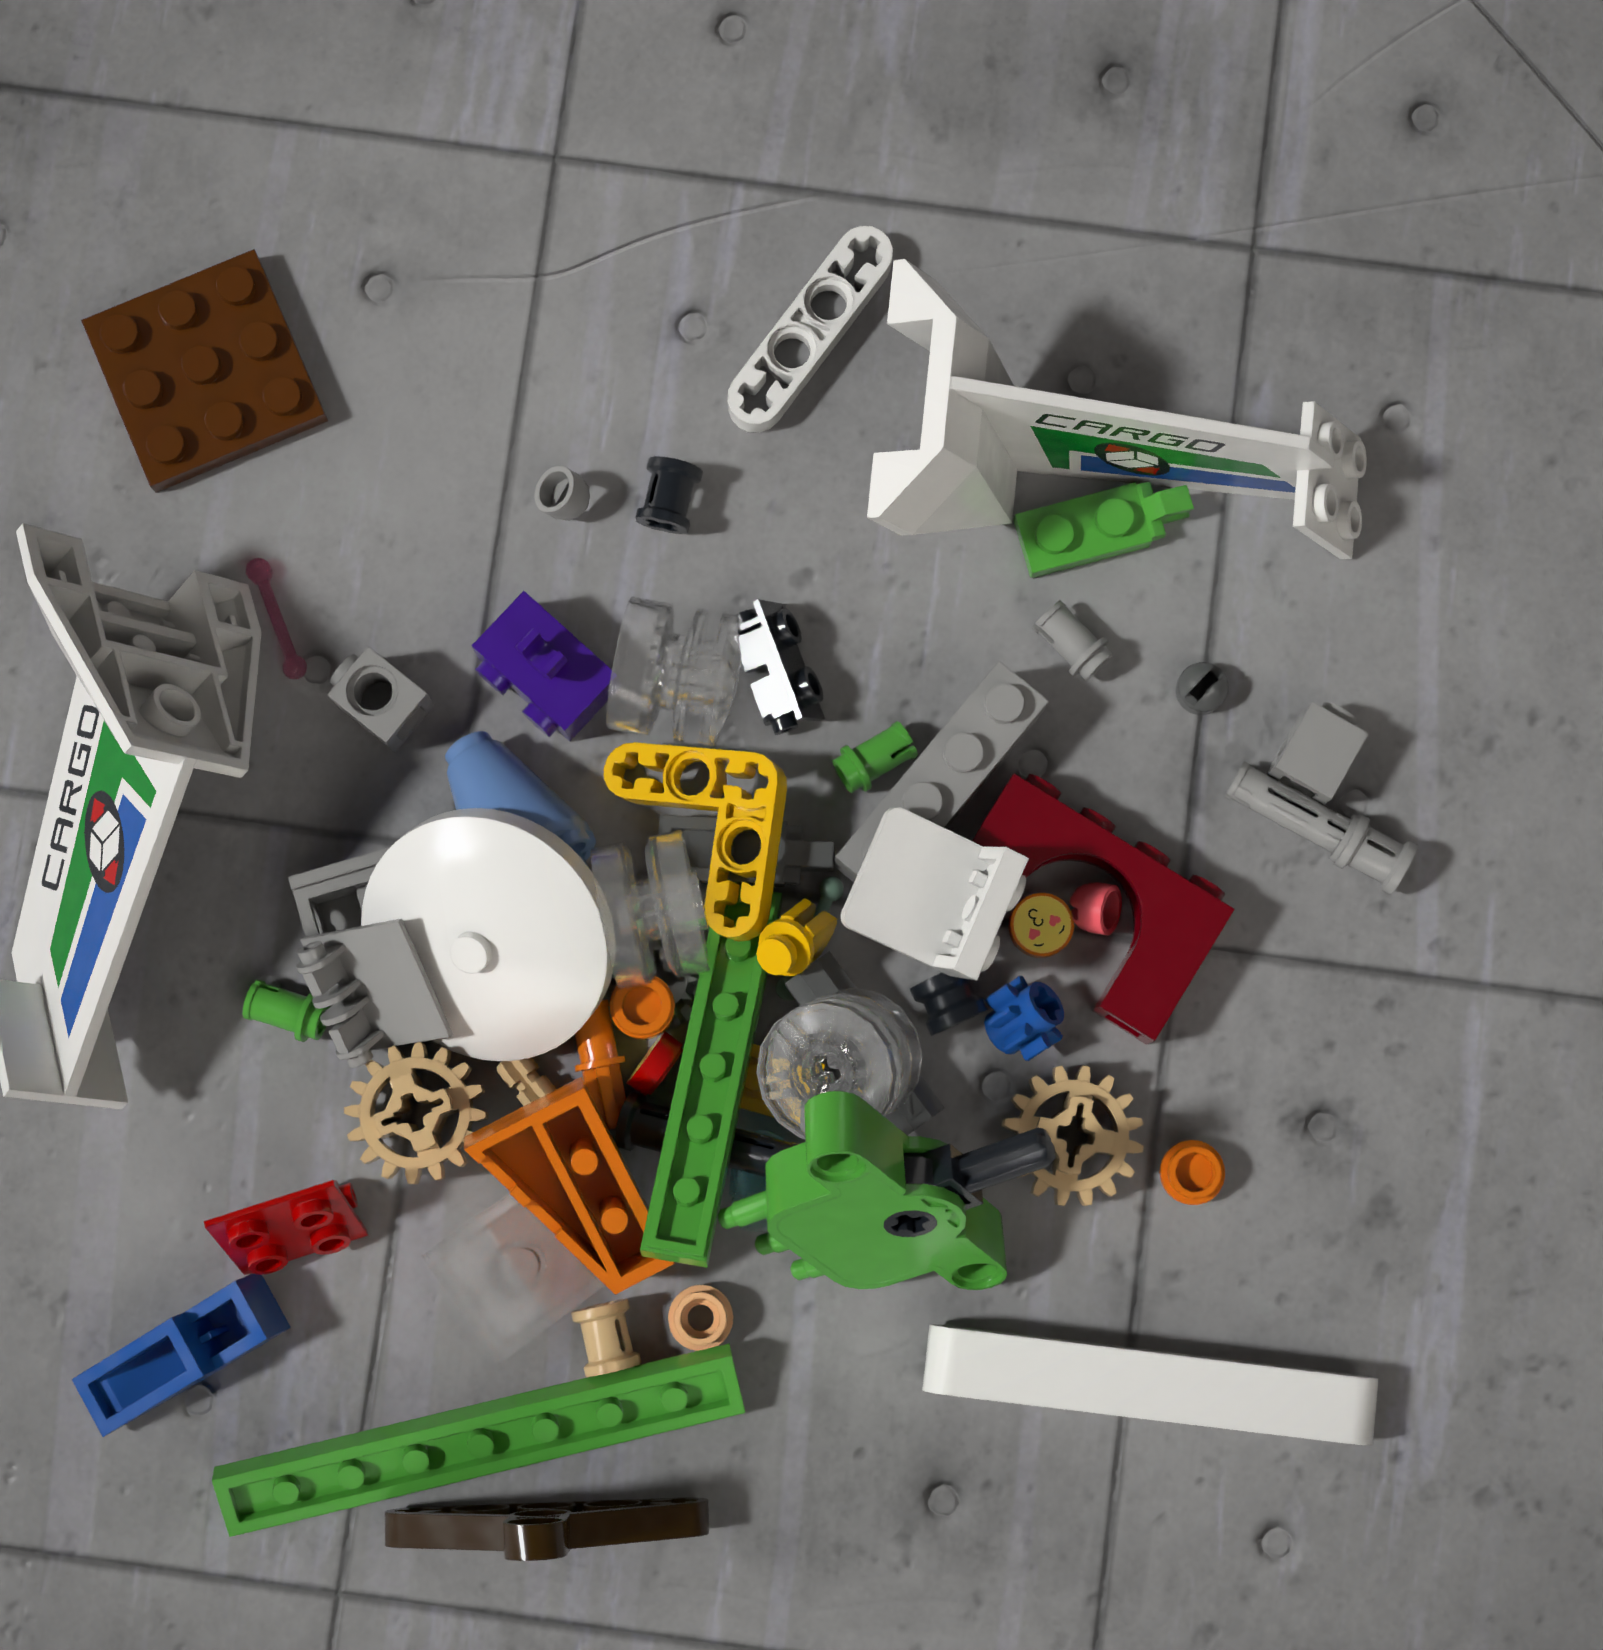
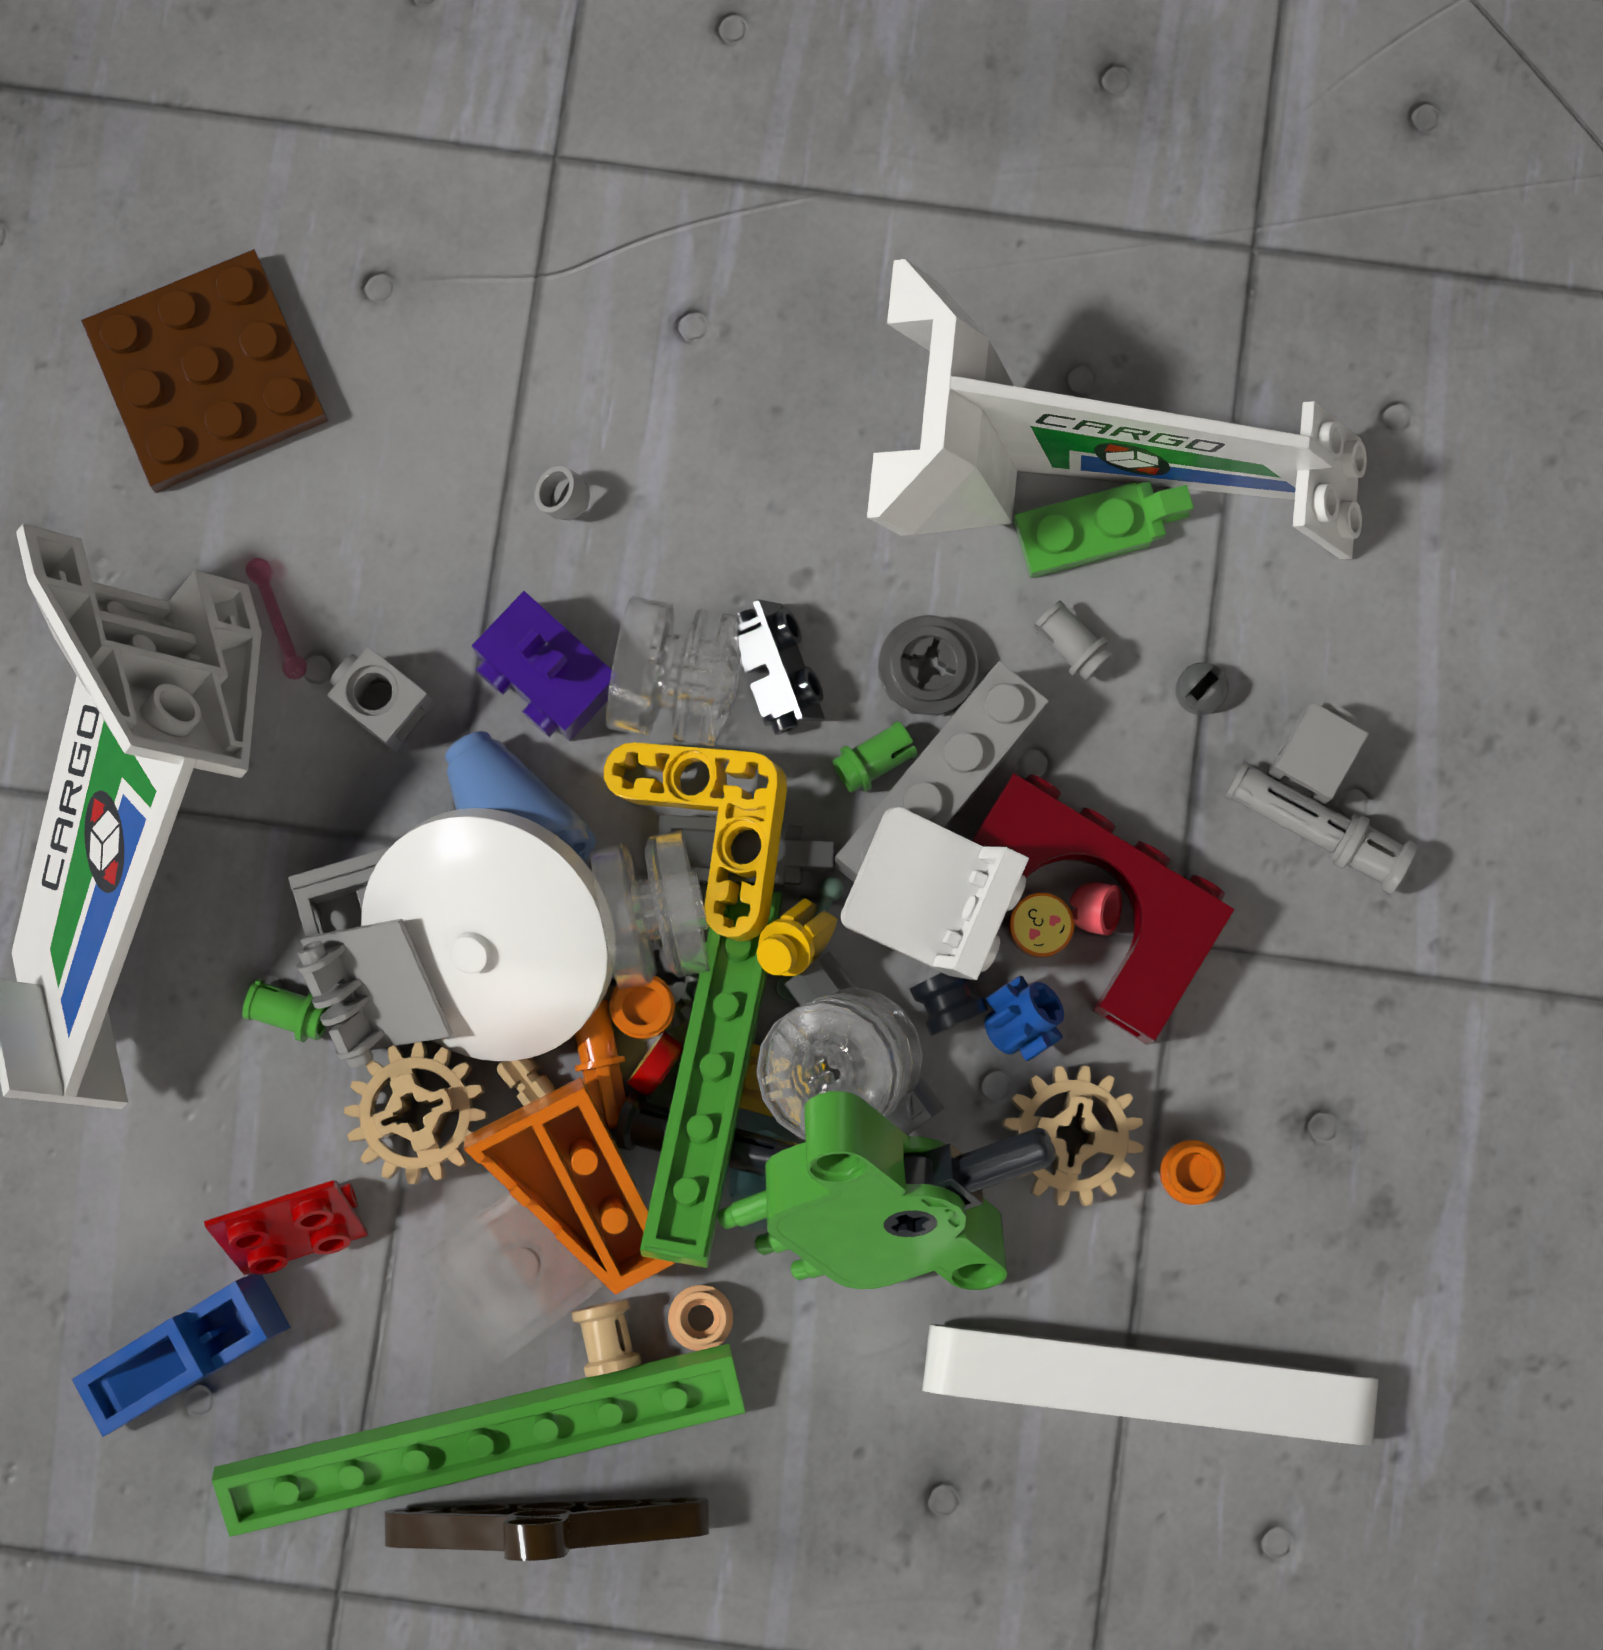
(668, 495): black bush -> none
(803, 324): white beam -> none
(913, 640): none -> flat silver gear

